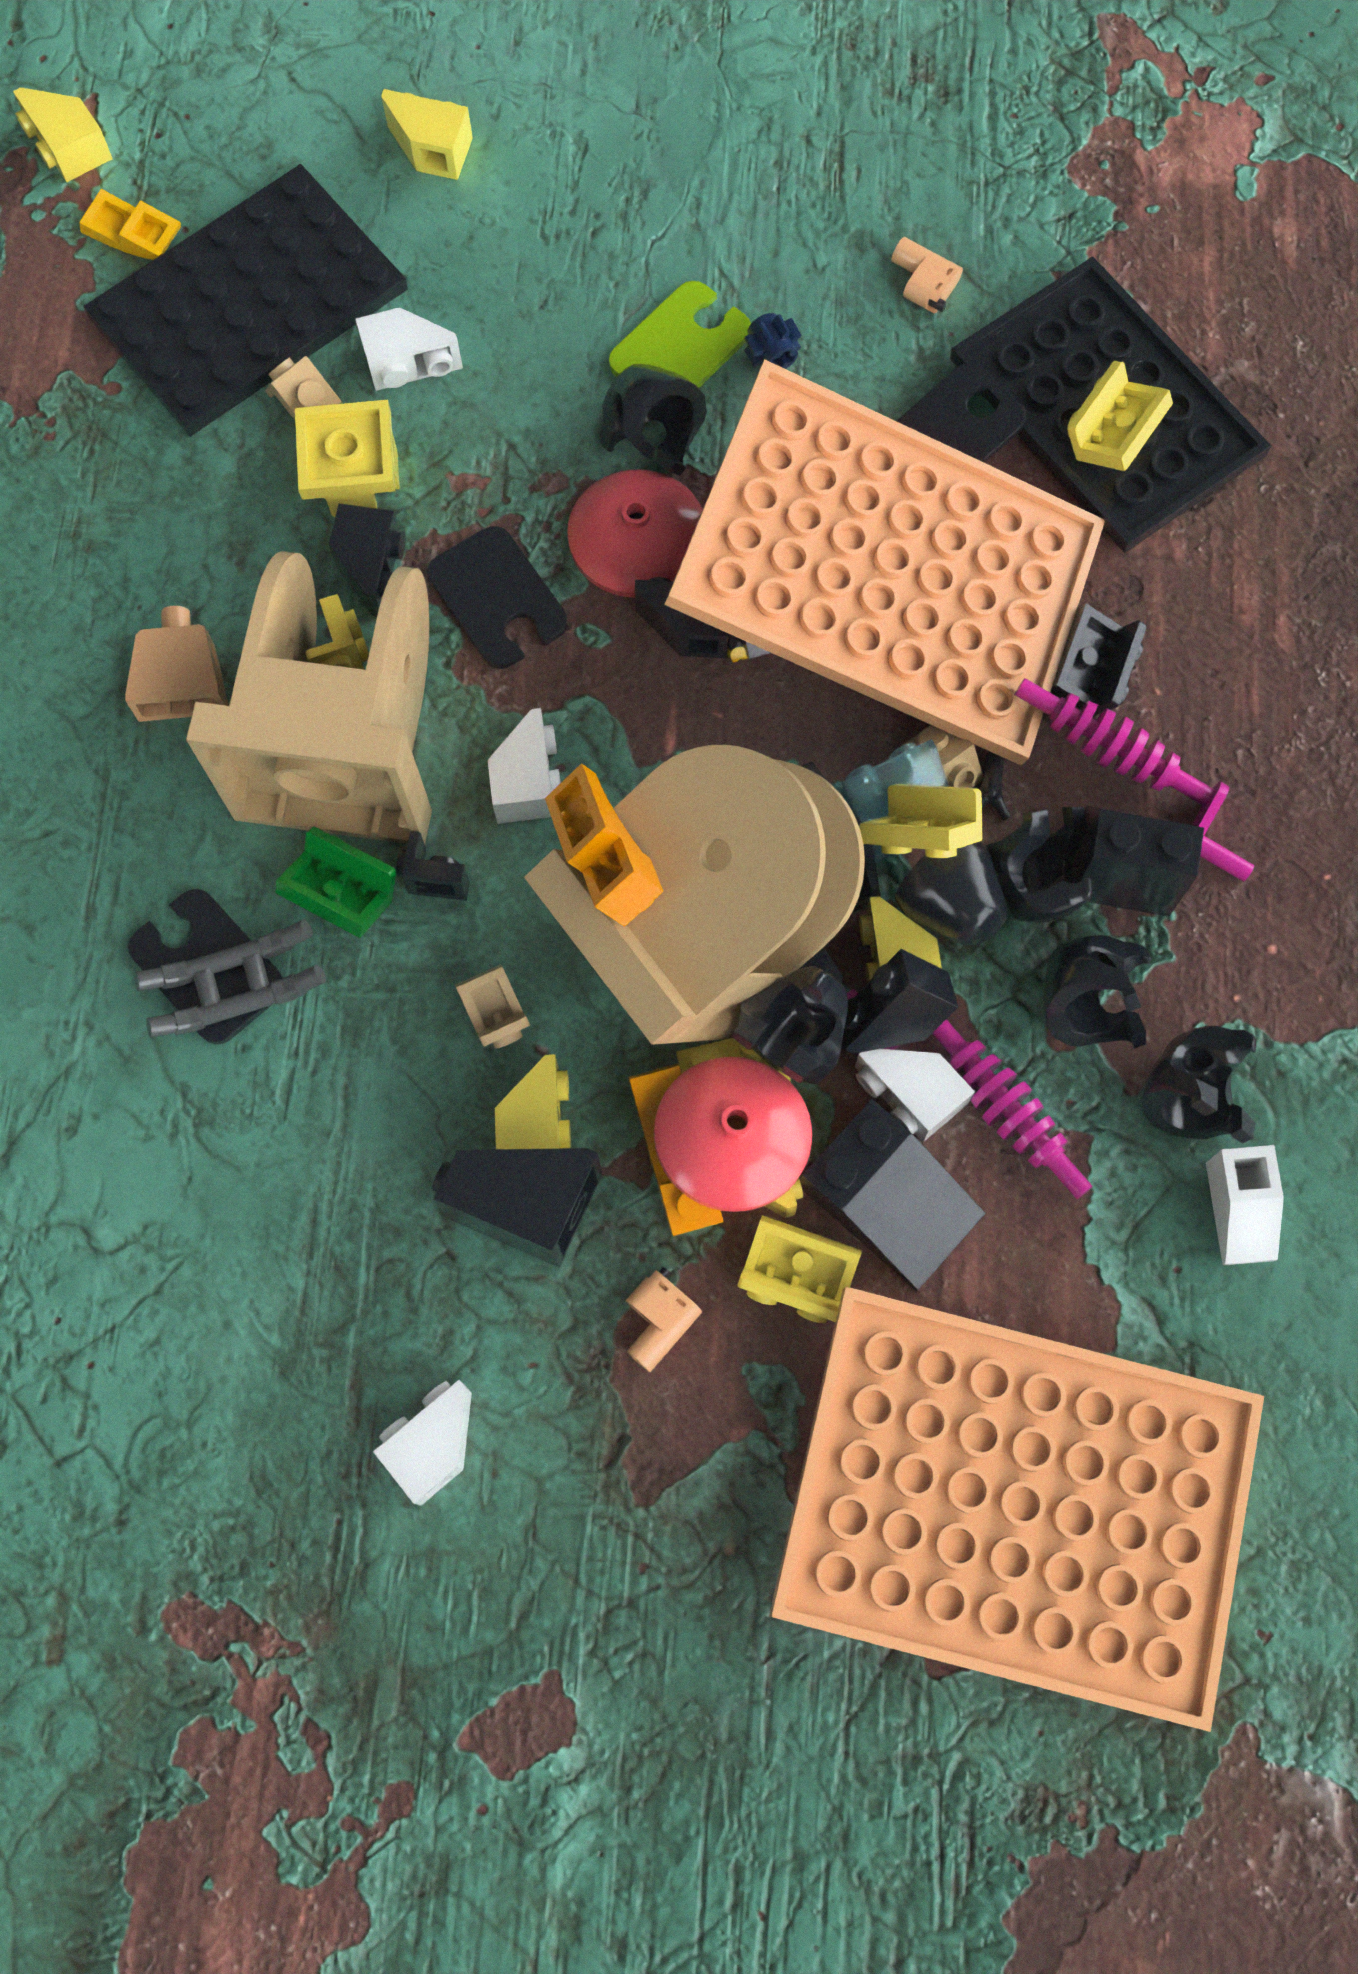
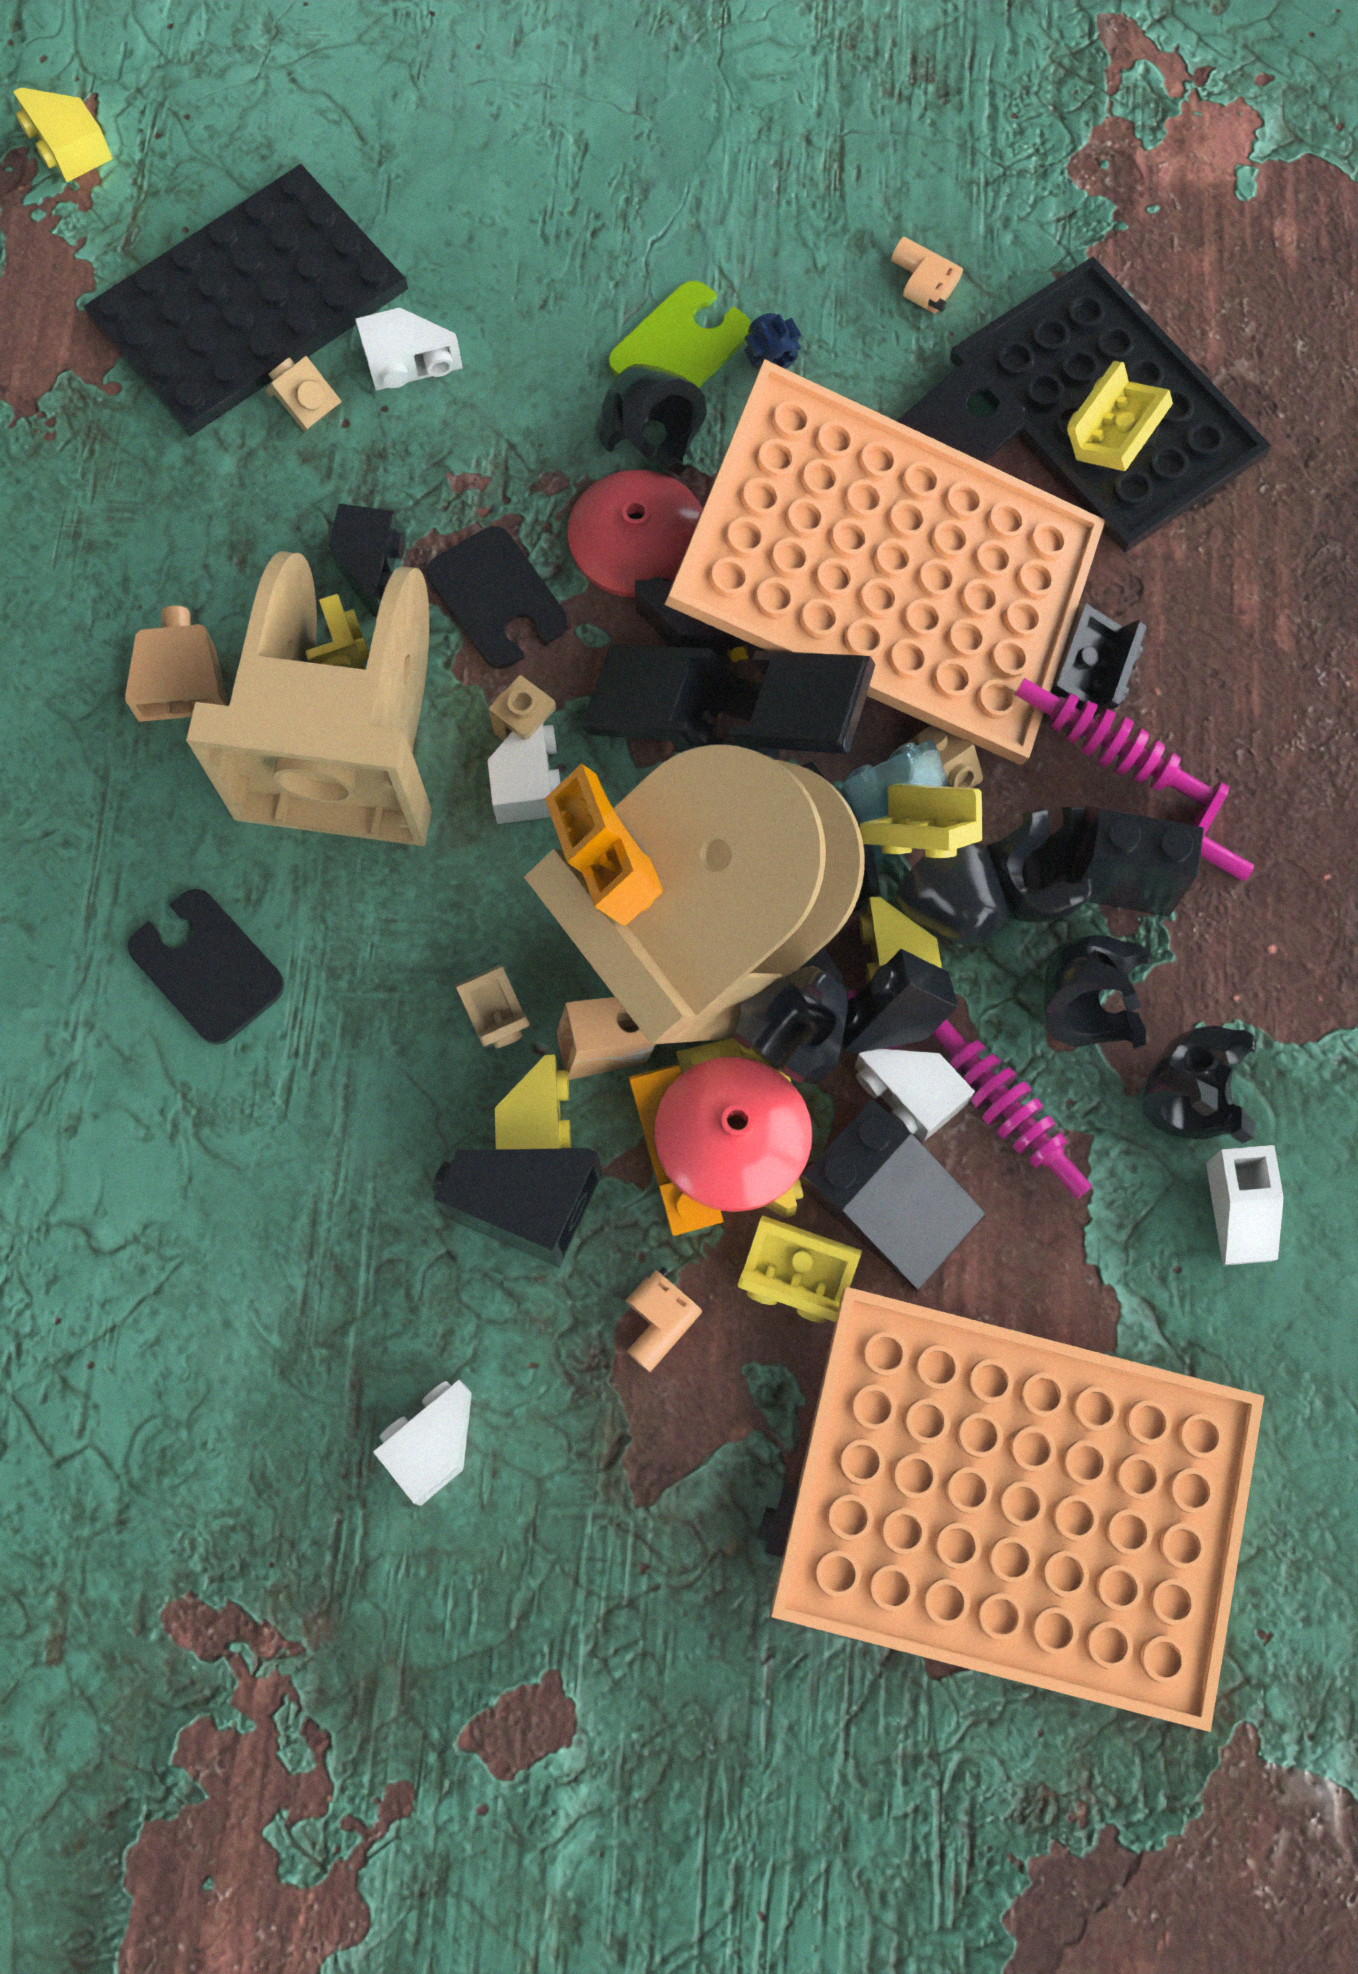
(128, 228): yellow slope -> none
(203, 970): dark grey piece -> none
(338, 882): green bracket -> none
(346, 453): light yellow panel -> none
(429, 132): light yellow slope -> none
(434, 877): black bracket -> none
(520, 709): none -> tan bracket
(599, 1038): none -> light nougat torso
(672, 692): none -> black piece
(776, 1523): none -> black bracket
(992, 784): black bar -> none

